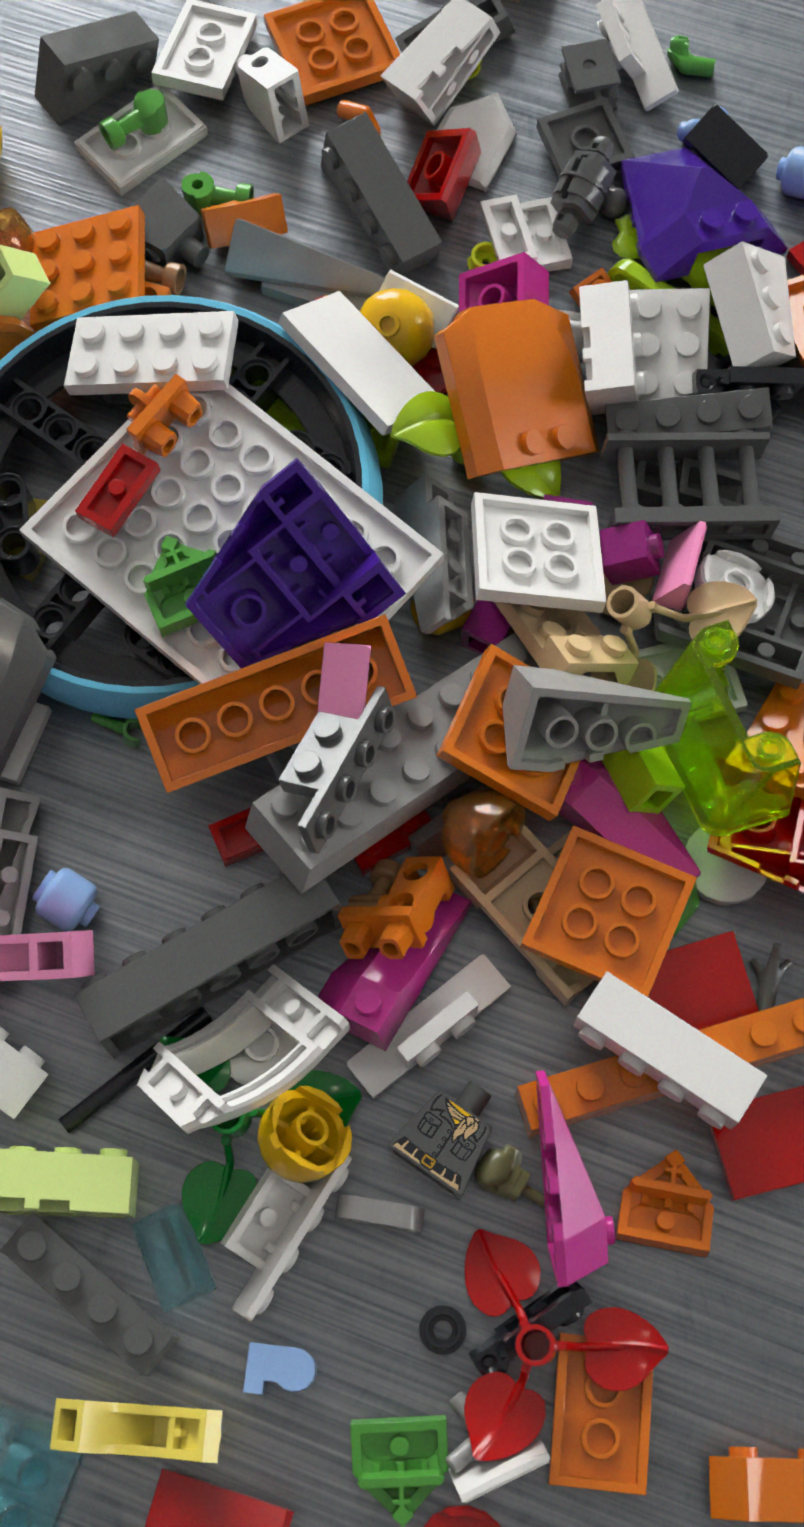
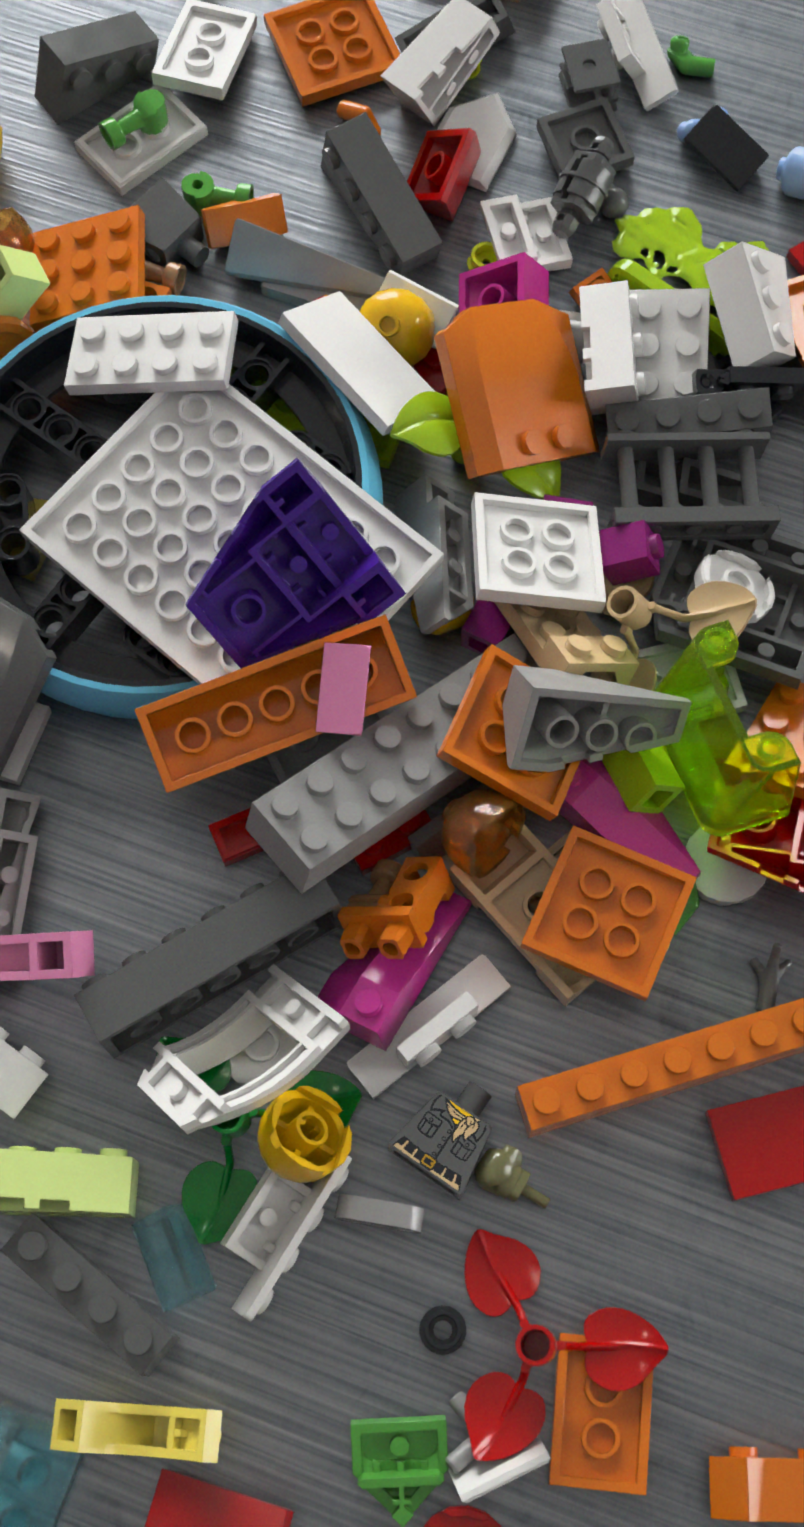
(66, 899): light blue head -> none
(117, 490): red plate -> none
(119, 727): bright green hand -> none
(129, 1074): black bar -> none
(156, 411): orange hips -> none
(173, 582): bright green slope -> none
(273, 93): white torso -> none
(288, 1366): light blue leg -> none
(333, 762): dark grey bracket -> none
(555, 1308): black hinge -> none
(573, 1214): dark pink wedge -> none
(667, 1209): orange slope -> none
(669, 1051): white brick -> none
(679, 567): bright pink slope -> none
(688, 210): dark purple wedge -> none
(705, 982): red tile -> none

